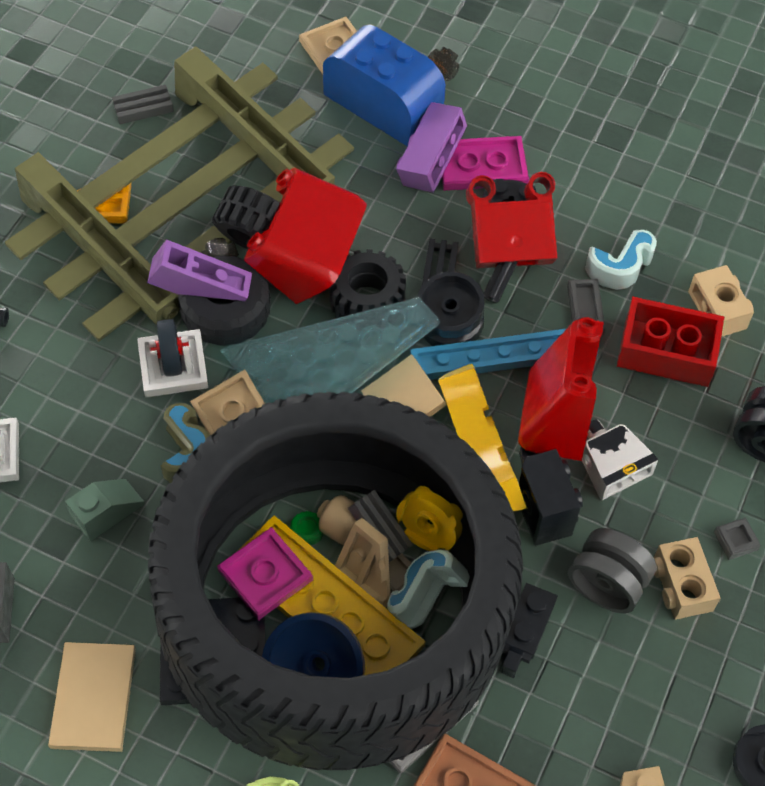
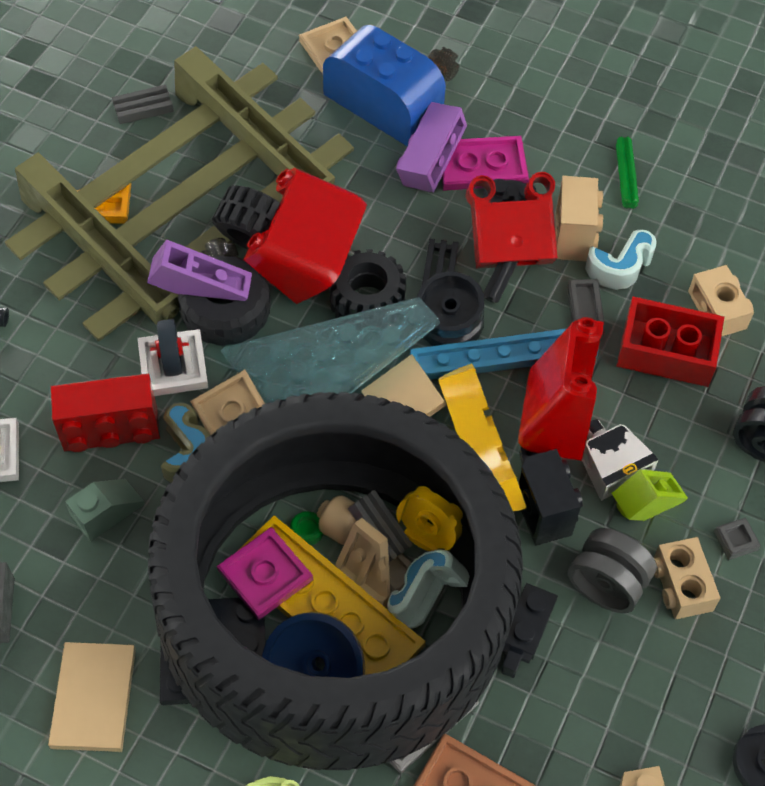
(105, 412): none -> red brick
(578, 217): none -> tan brick
(627, 172): none -> green axle
(648, 494): none -> lime slope

